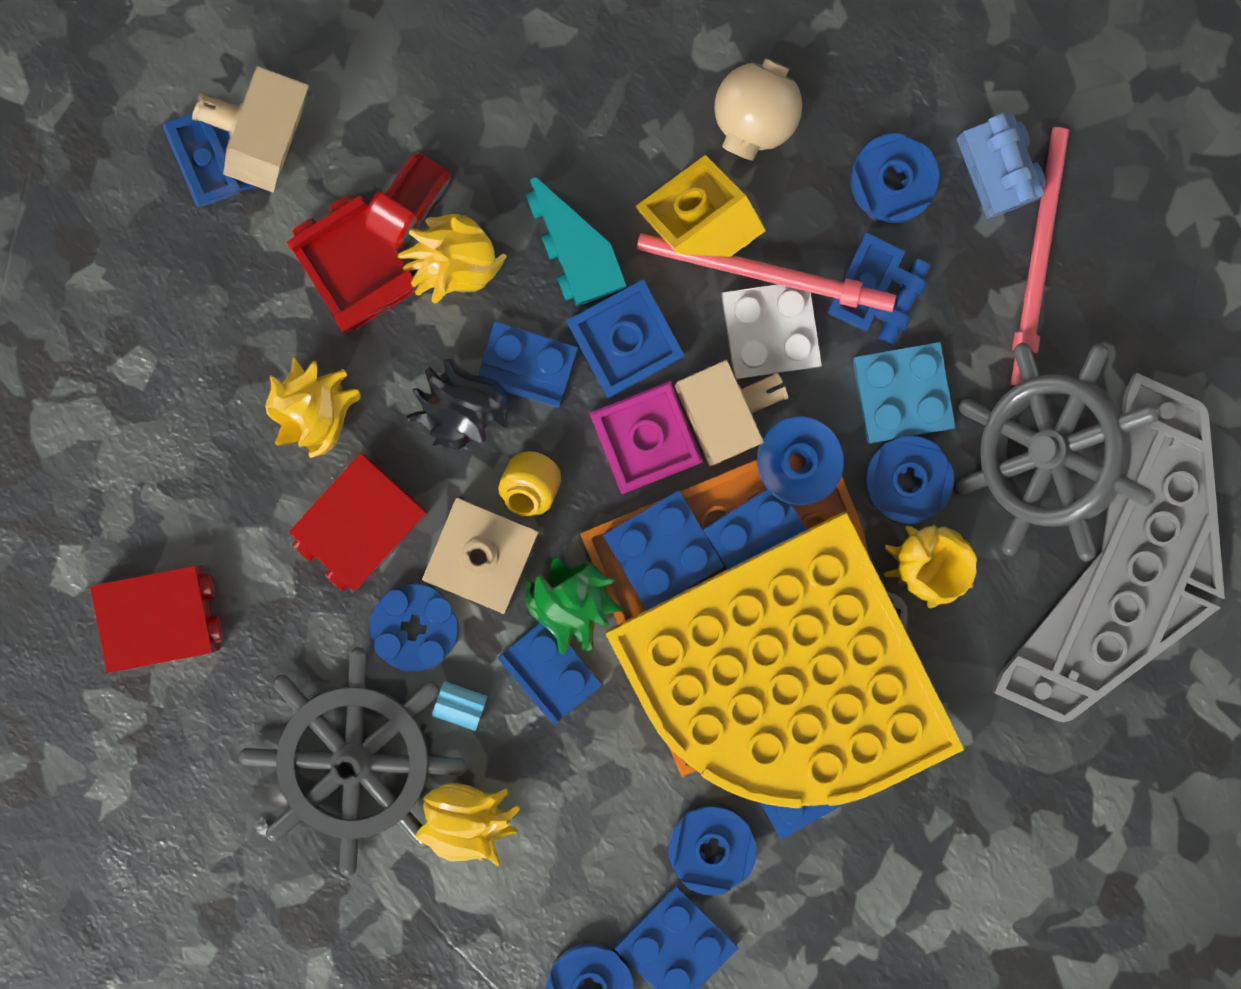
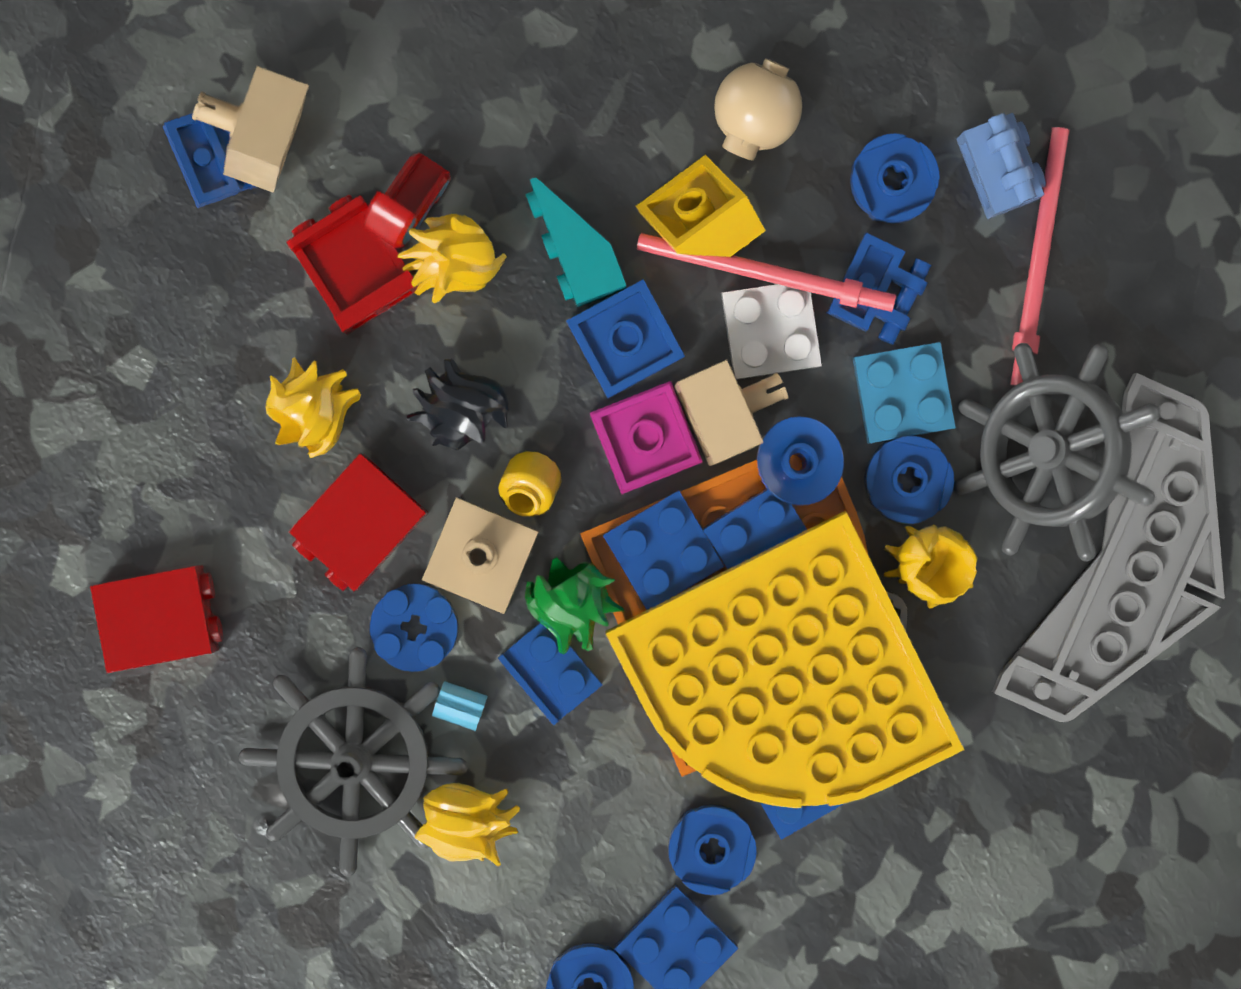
(528, 364): blue plate -> none

